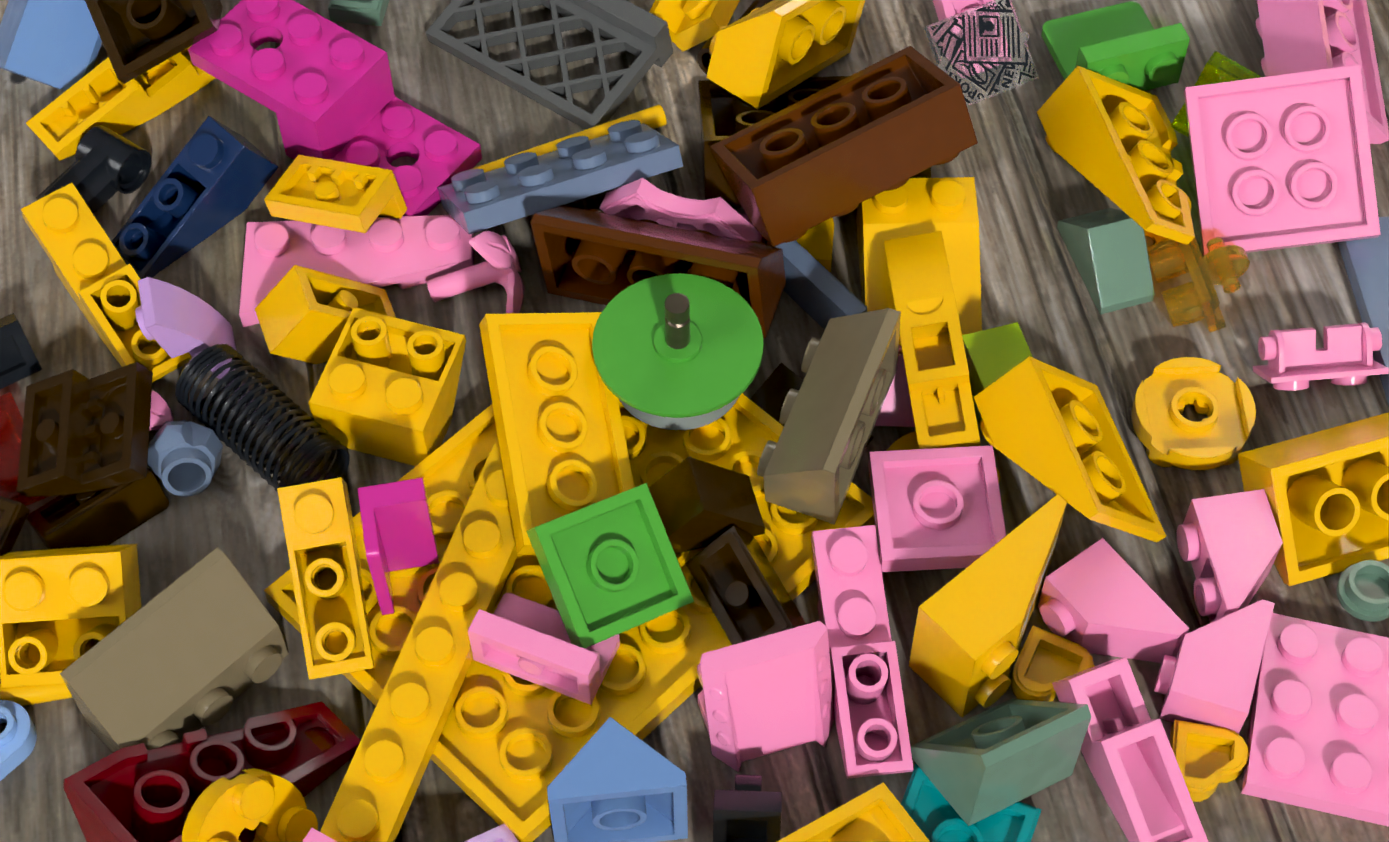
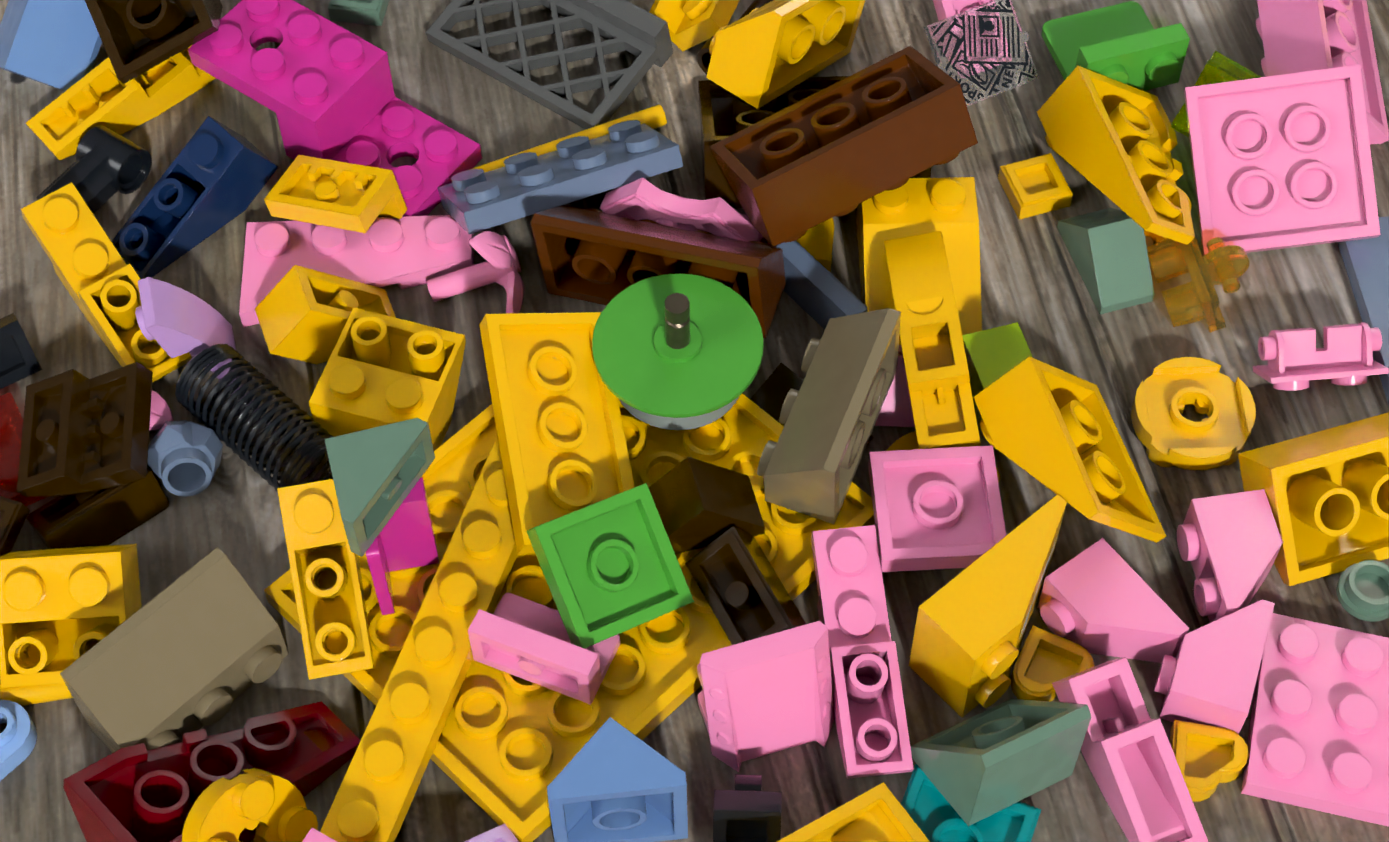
(375, 474): none -> sand green slope
(1035, 186): none -> yellow tile

